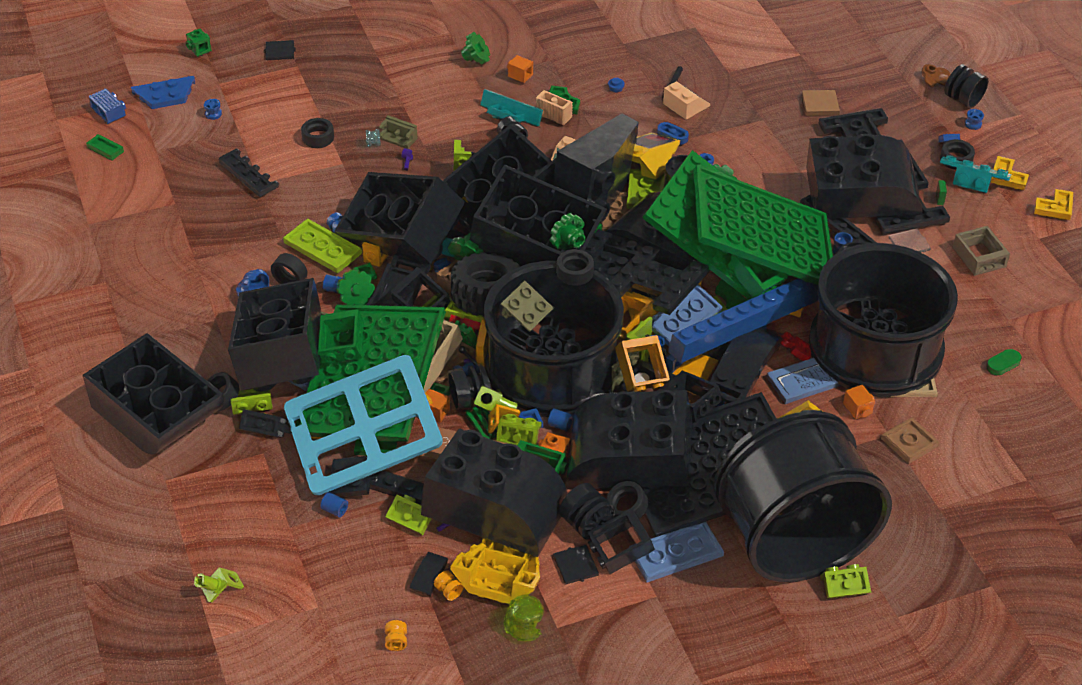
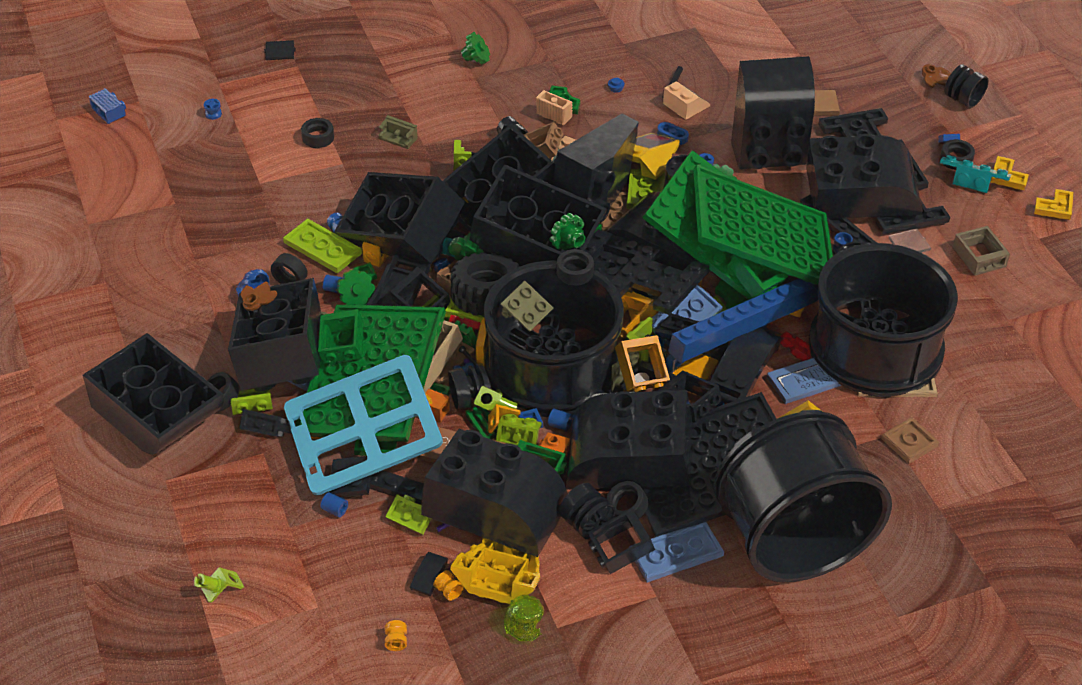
(105, 147): green tile -> none
(165, 92): blue wing -> none
(198, 42): green brick -> none
(246, 173): black hinge -> none
(258, 296): none -> dark orange plate
(373, 137): clear light blue wheel -> none
(407, 155): dark purple hand -> none
(502, 106): teal bracket -> none
(520, 68): orange brick -> none
(546, 139): none -> medium nougat window
(575, 564): black piece -> none
(673, 324): none -> black plate
(773, 112): none -> black brick
(846, 582): lime bracket -> none
(859, 402): orange brick -> none
(941, 192): green tile -> none
(974, 119): blue wheel -> none
(1004, 362): green tile -> none

